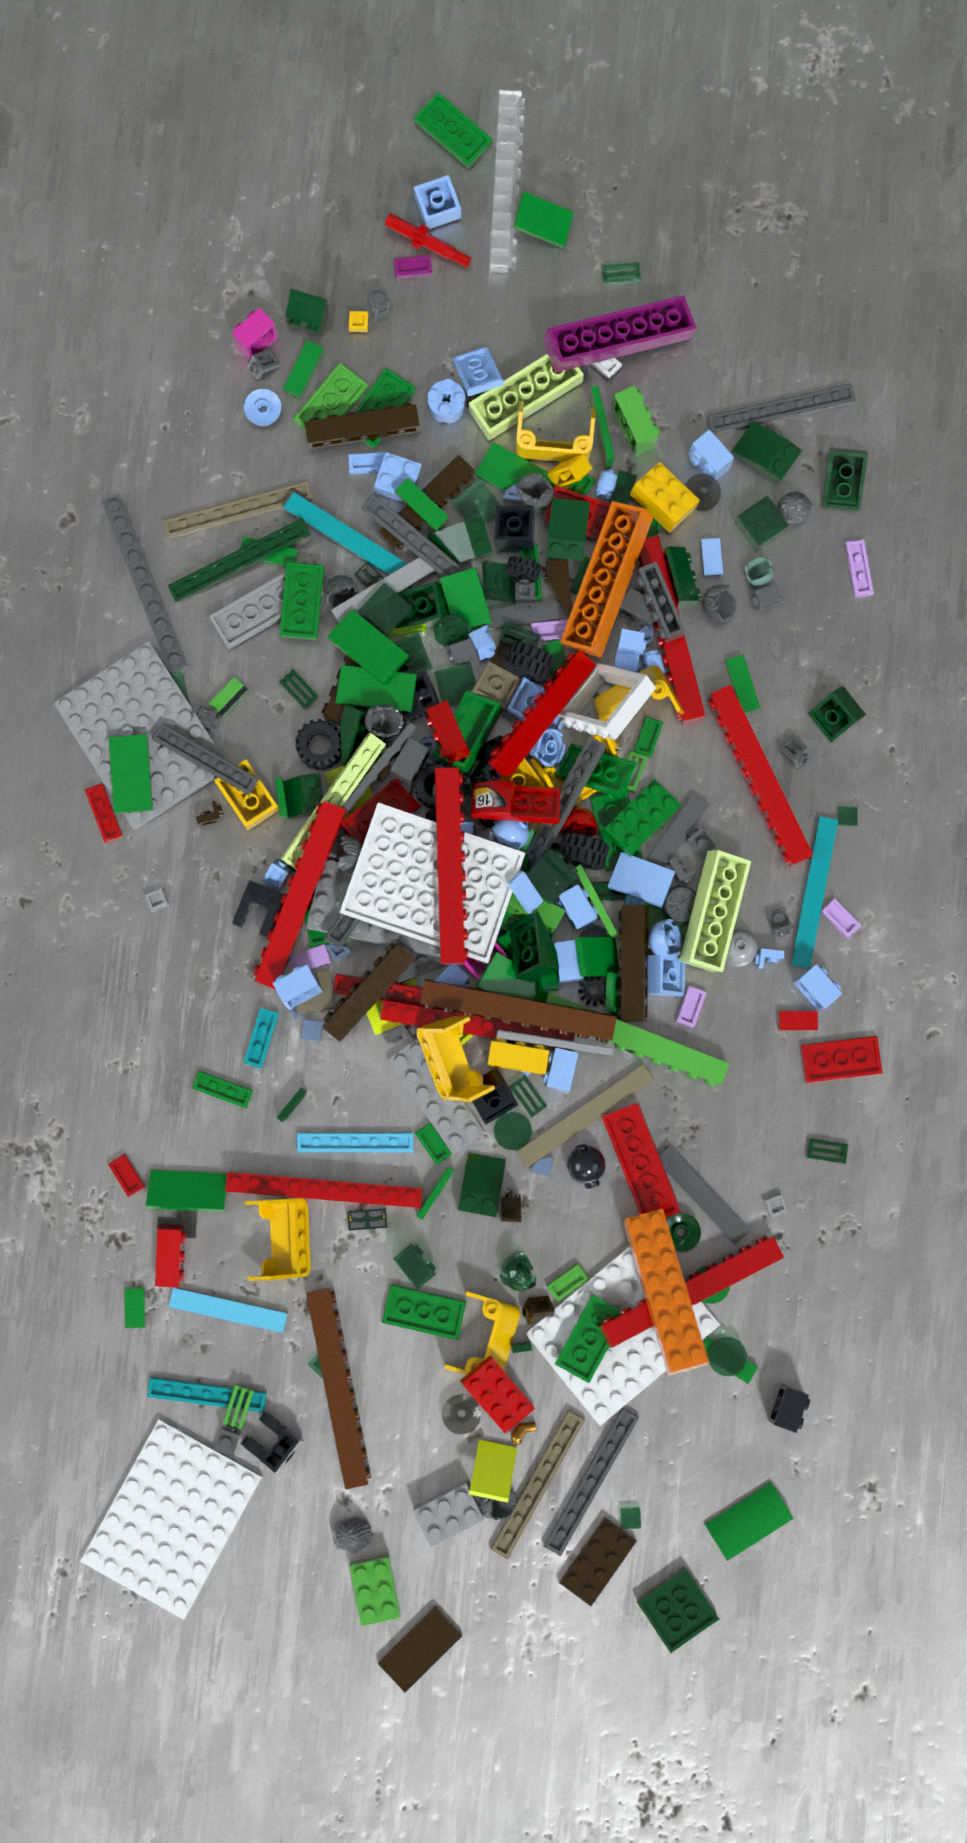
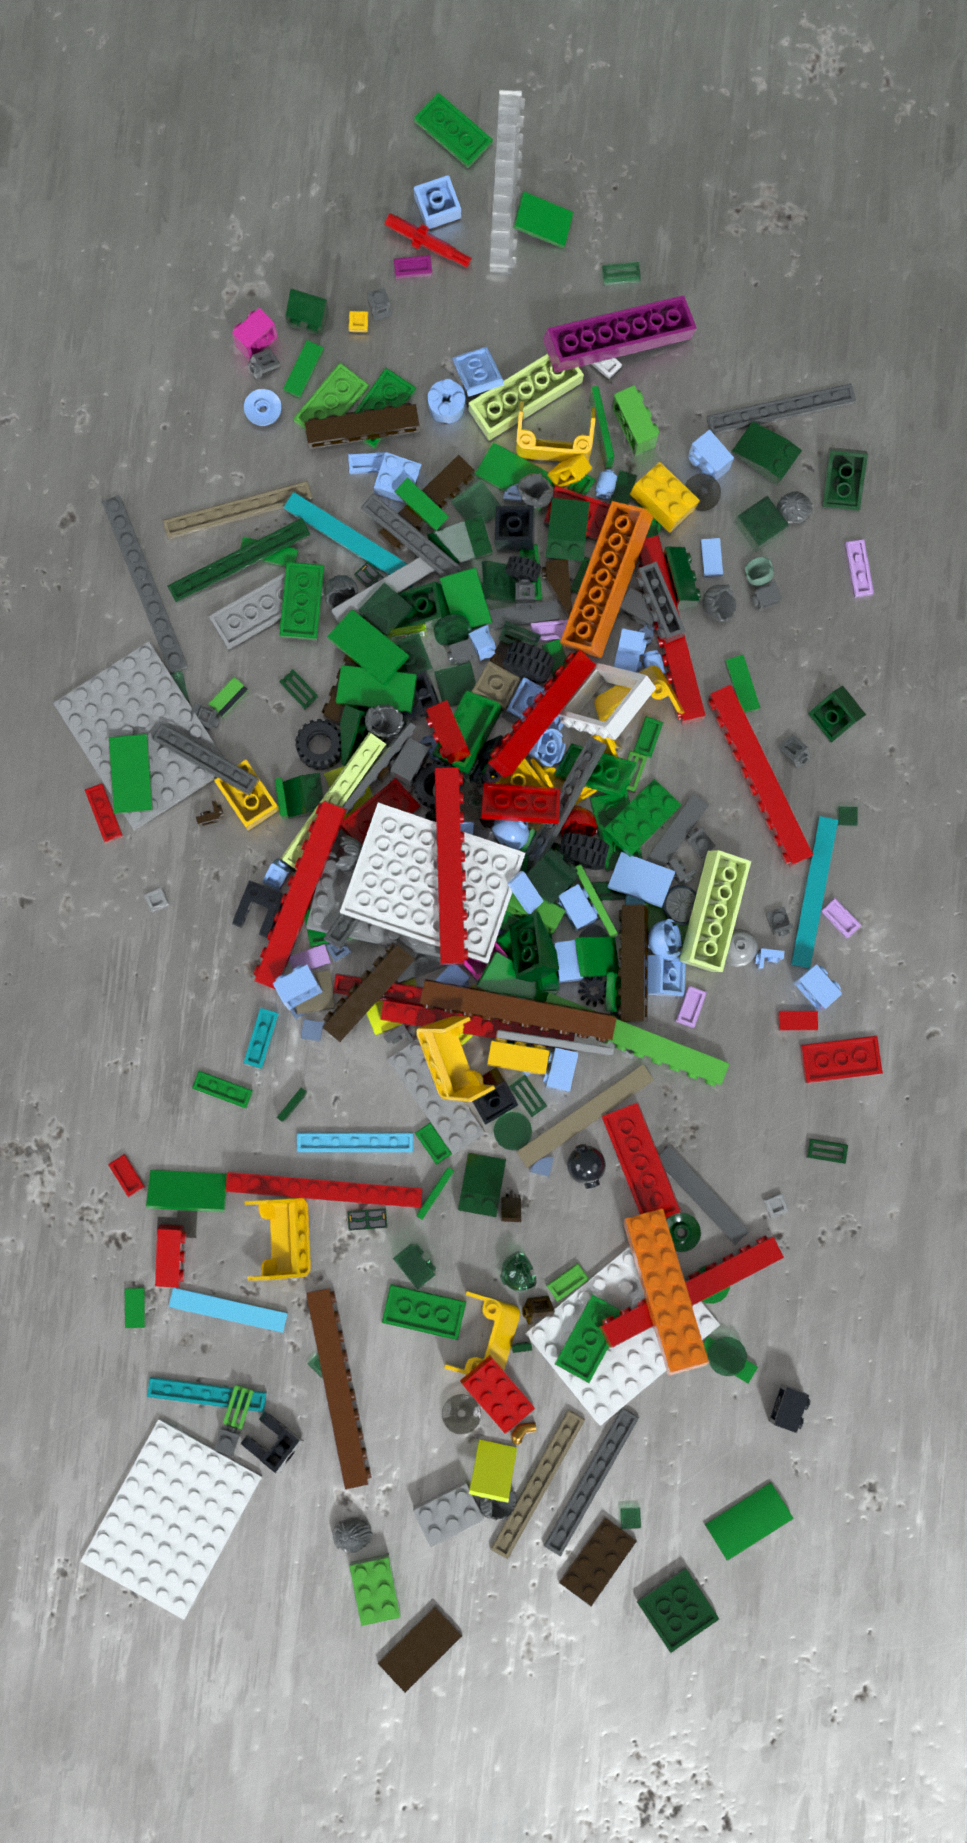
(493, 799): red slope -> none

